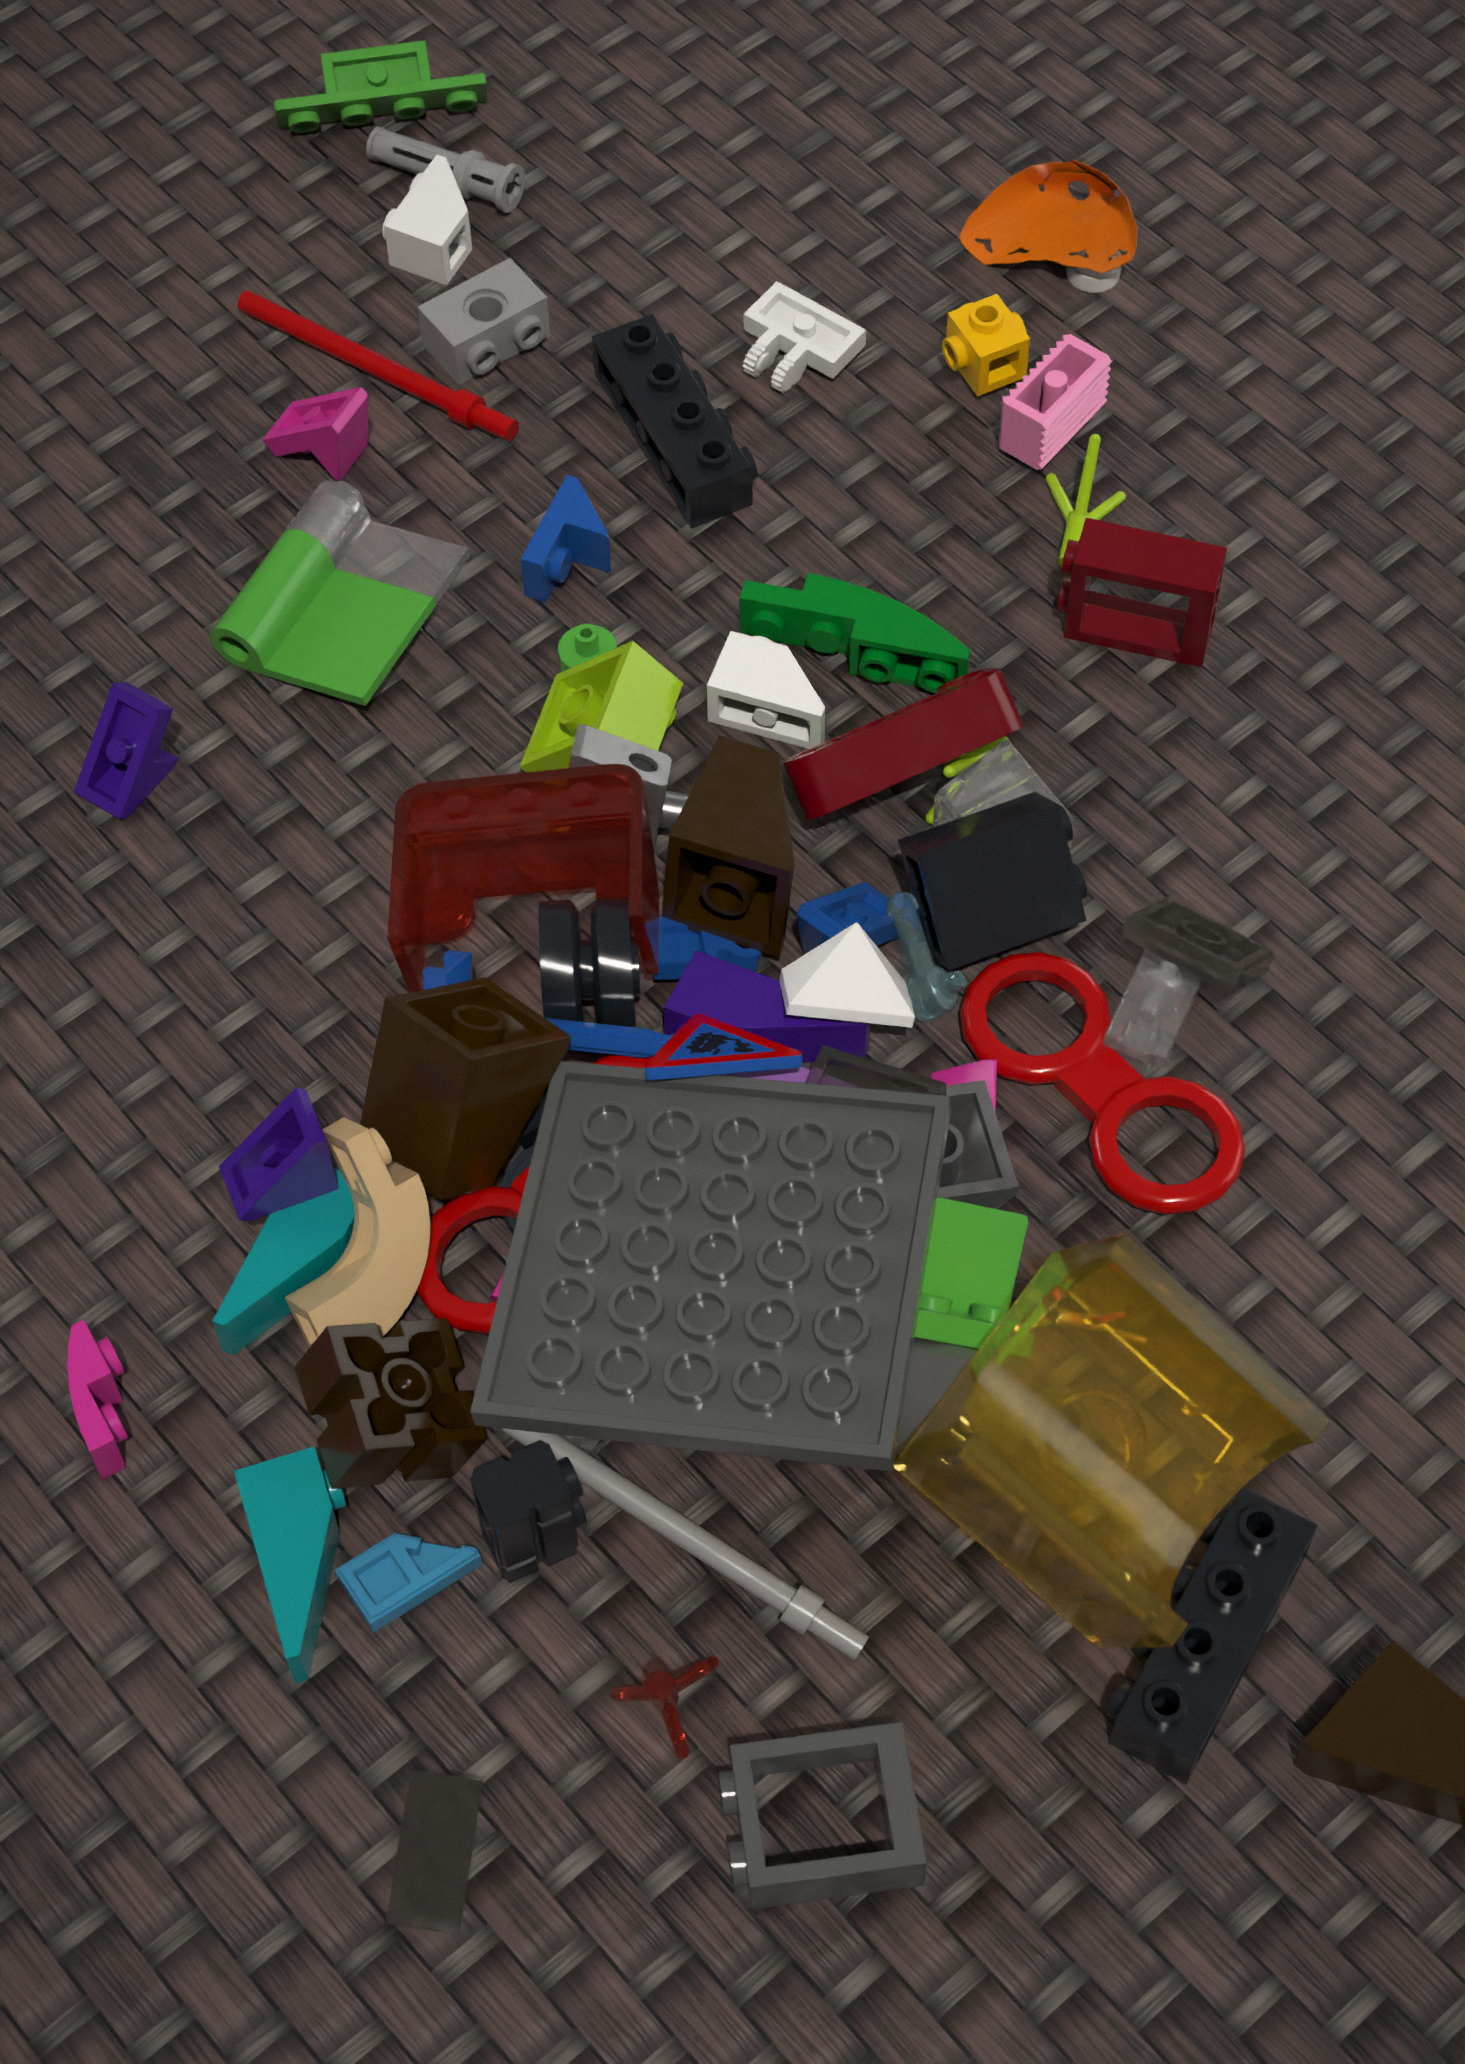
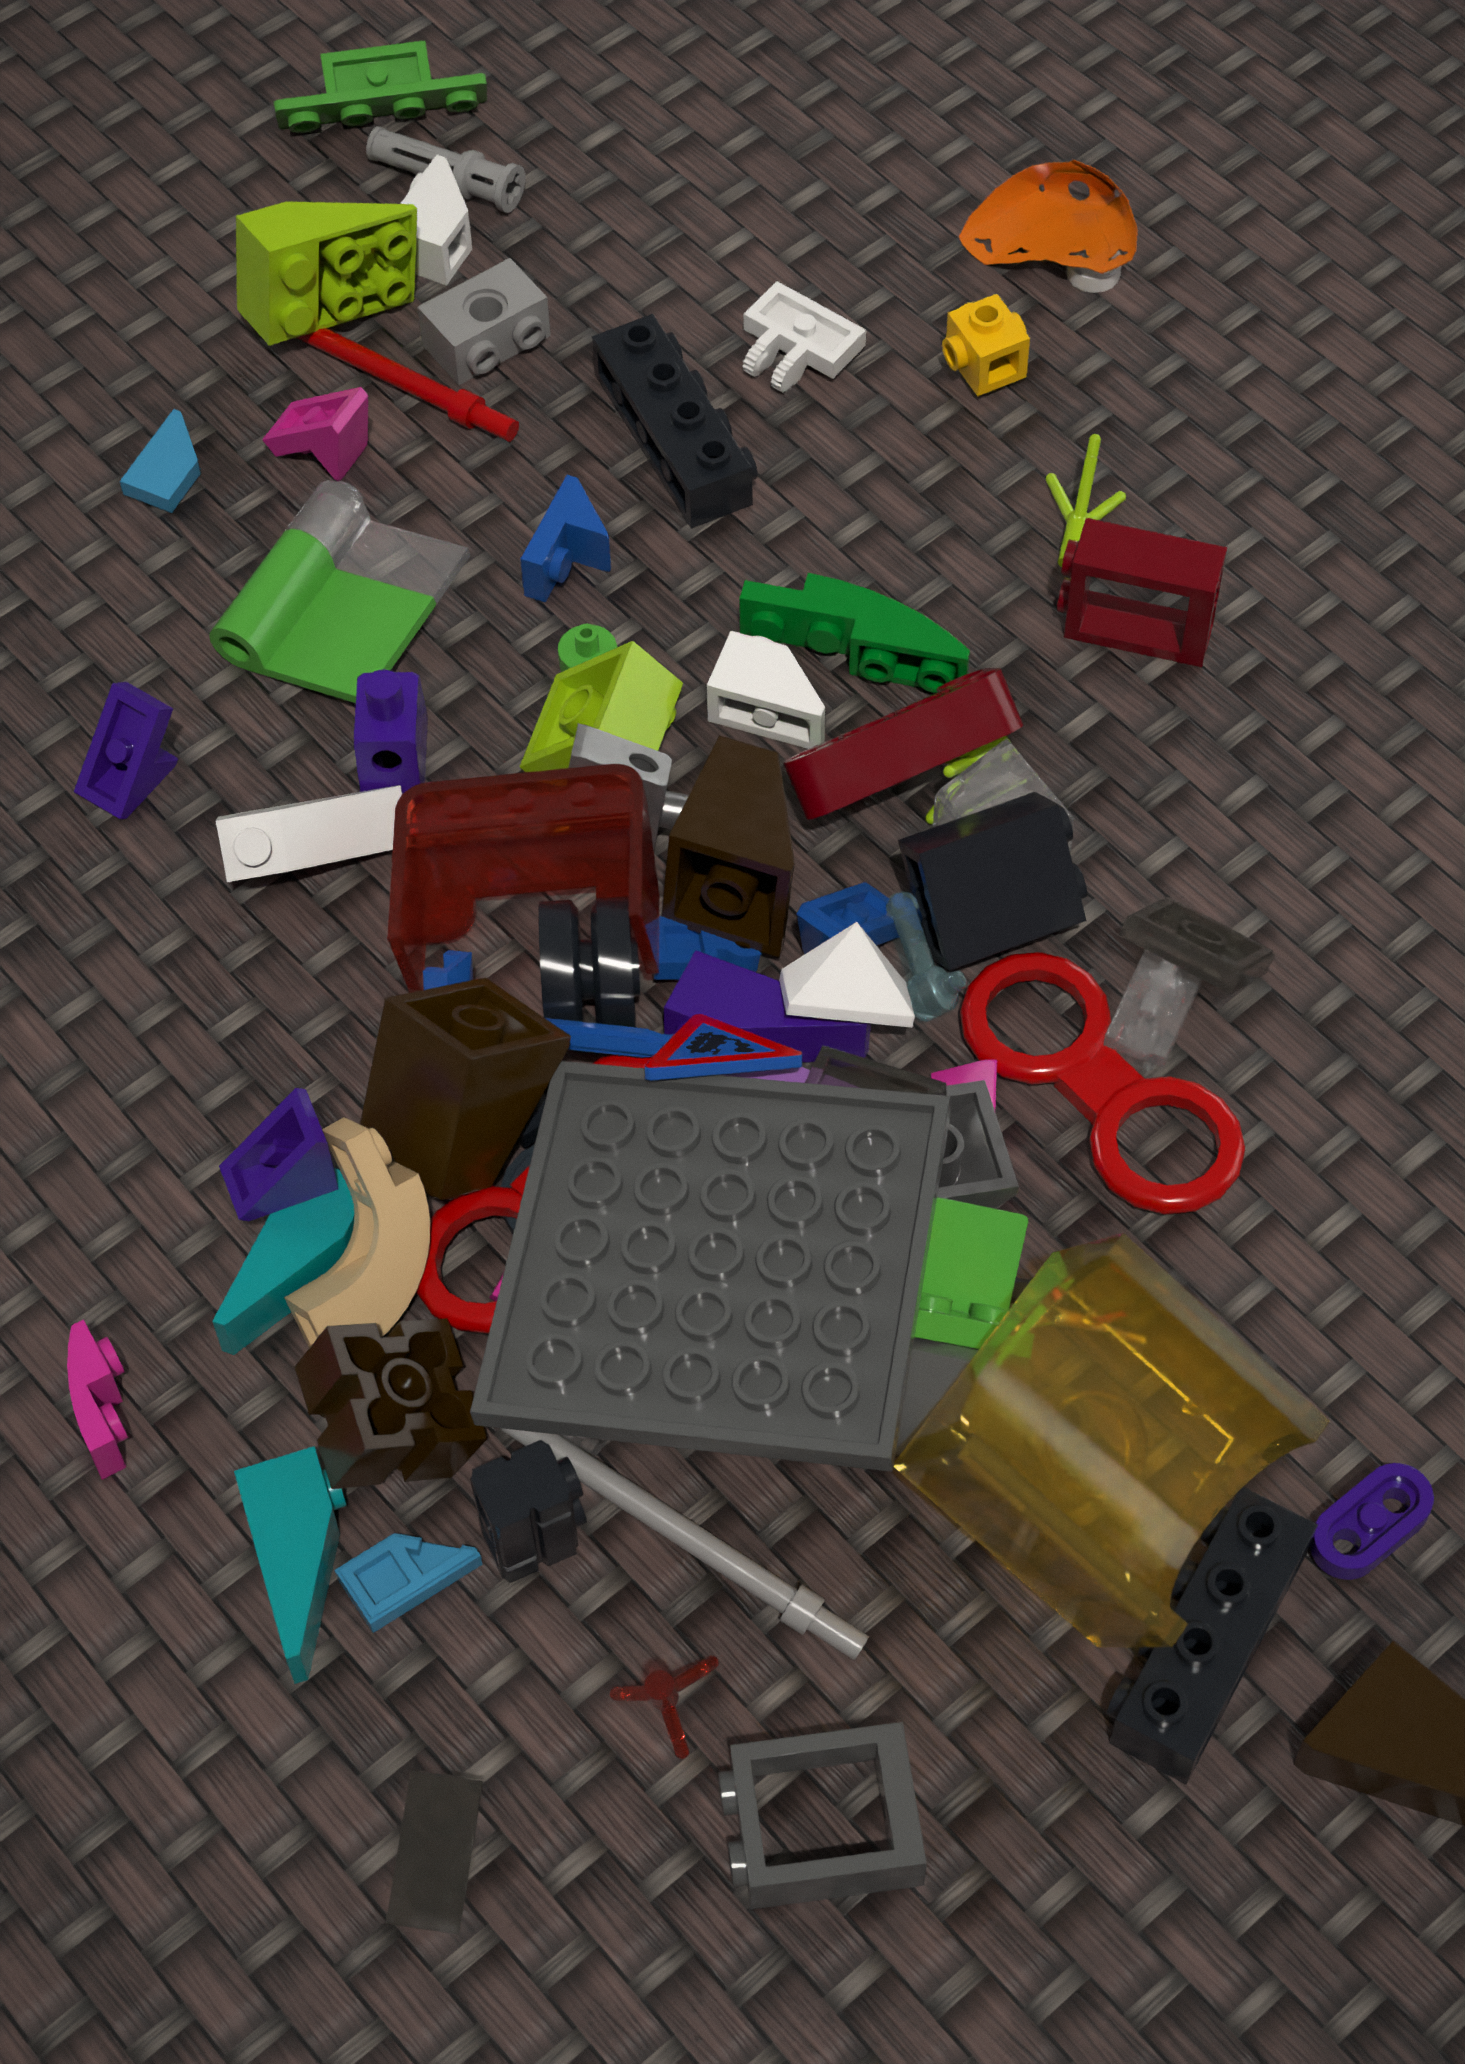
(164, 467): none -> dark azure tile
(307, 833): none -> white slope
(322, 264): none -> lime slope
(394, 719): none -> dark purple torso
(1053, 401): bright pink brick -> none
(1368, 1524): none -> dark purple plate

